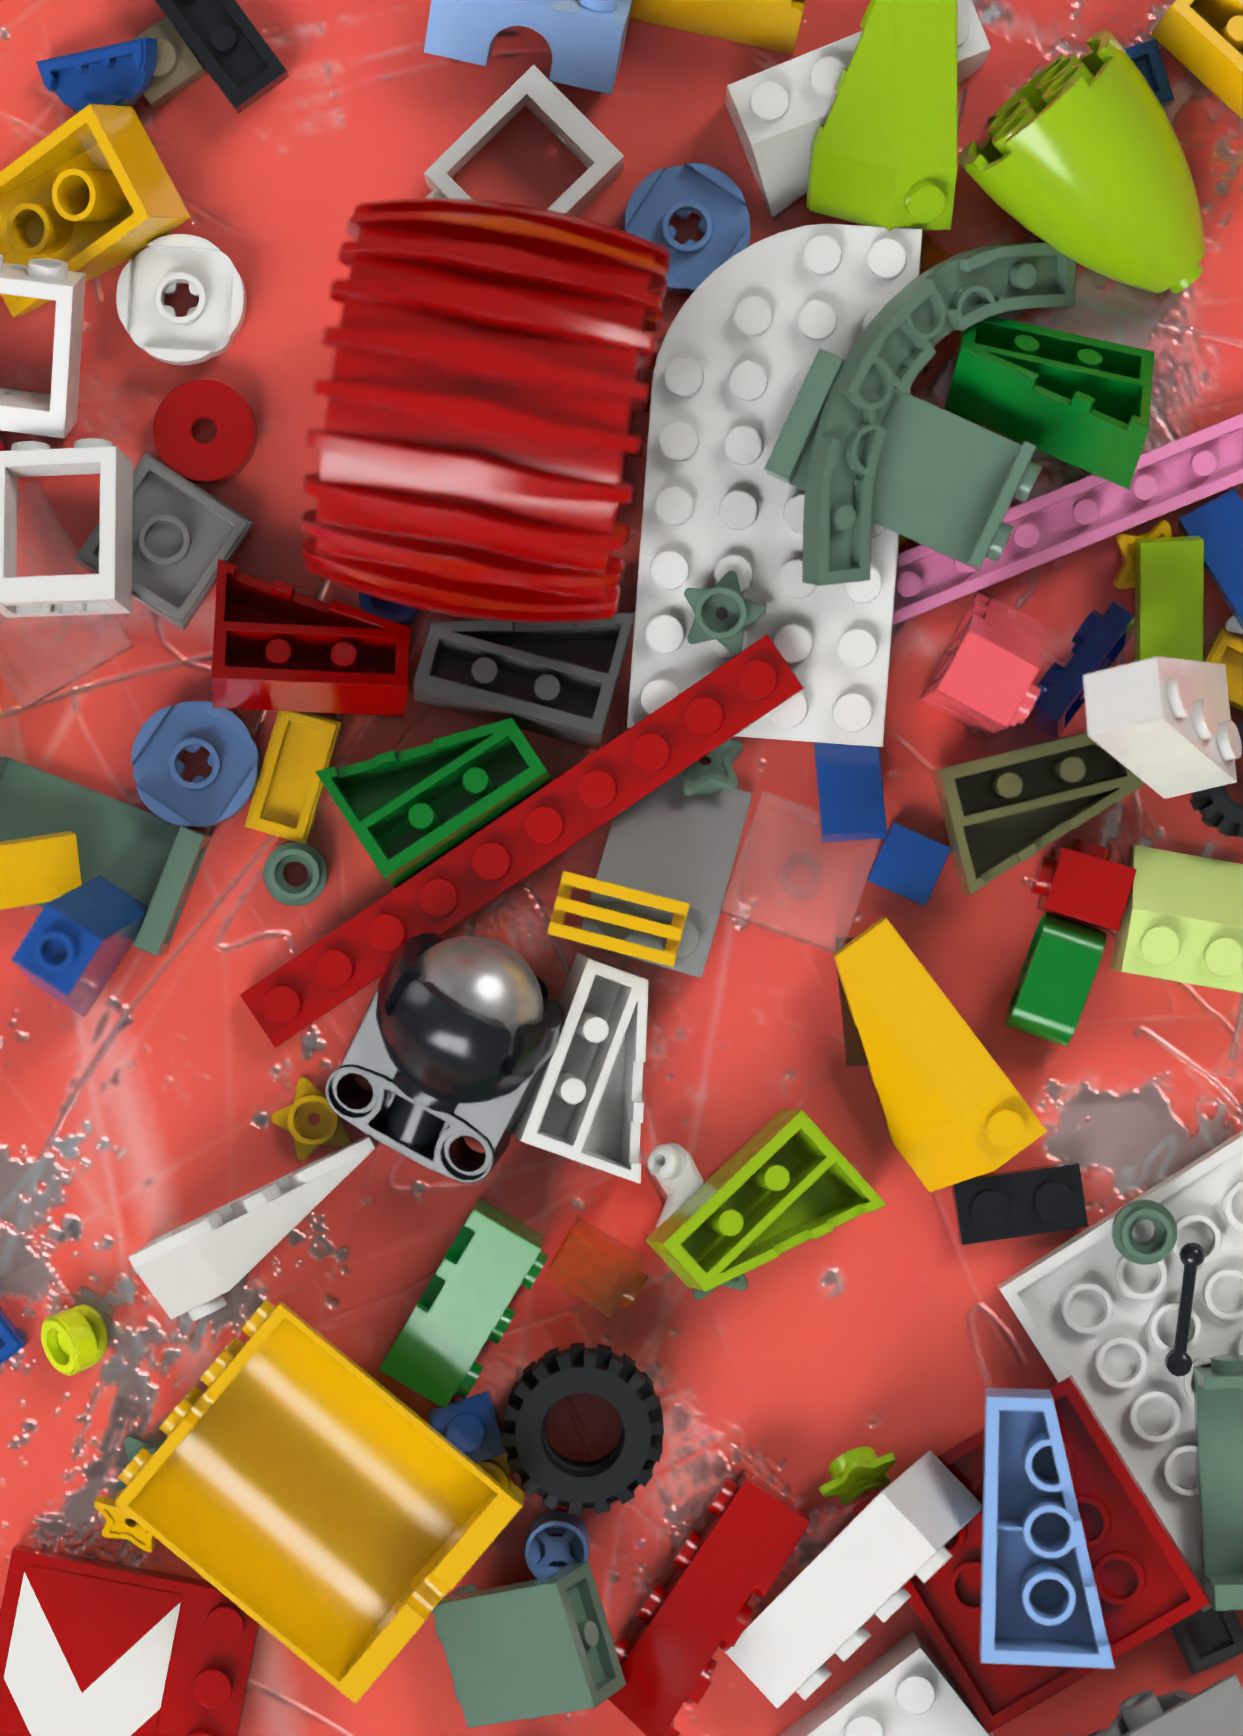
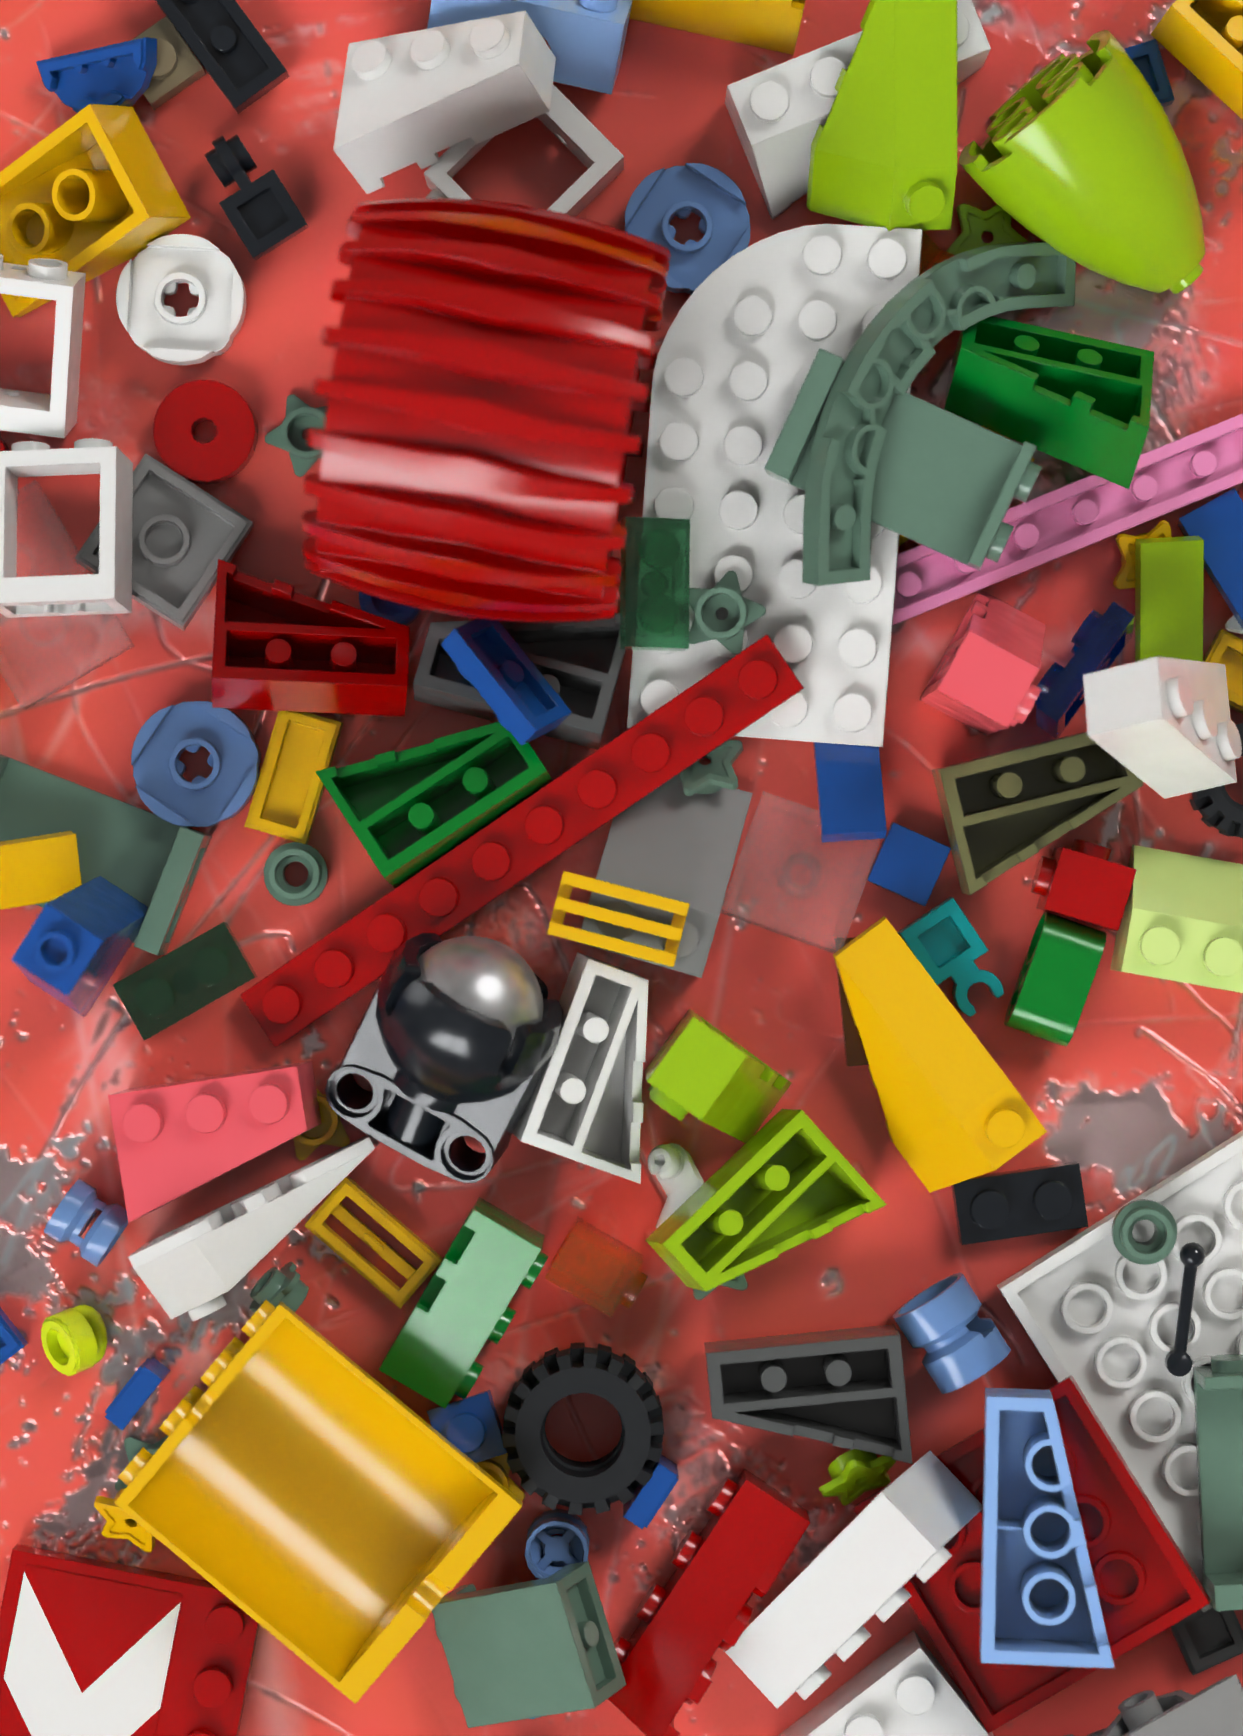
(76, 1214): none -> medium blue wheel
(136, 1392): none -> blue tile
(185, 980): none -> clear green plate
(203, 1127): none -> coral wedge
(262, 208): none -> black plate
(278, 1287): none -> sand green plate
(289, 434): none -> sand green plate
(414, 1276): none -> yellow tile
(437, 88): none -> white wedge
(506, 679): none -> blue plate
(649, 1499): none -> blue tile
(655, 584): none -> clear green plate
(713, 1079): none -> lime wedge
(816, 1386): none -> dark grey wedge
(947, 948): none -> teal plate
(955, 1339): none -> medium blue wheel
(976, 222): none -> lime plate

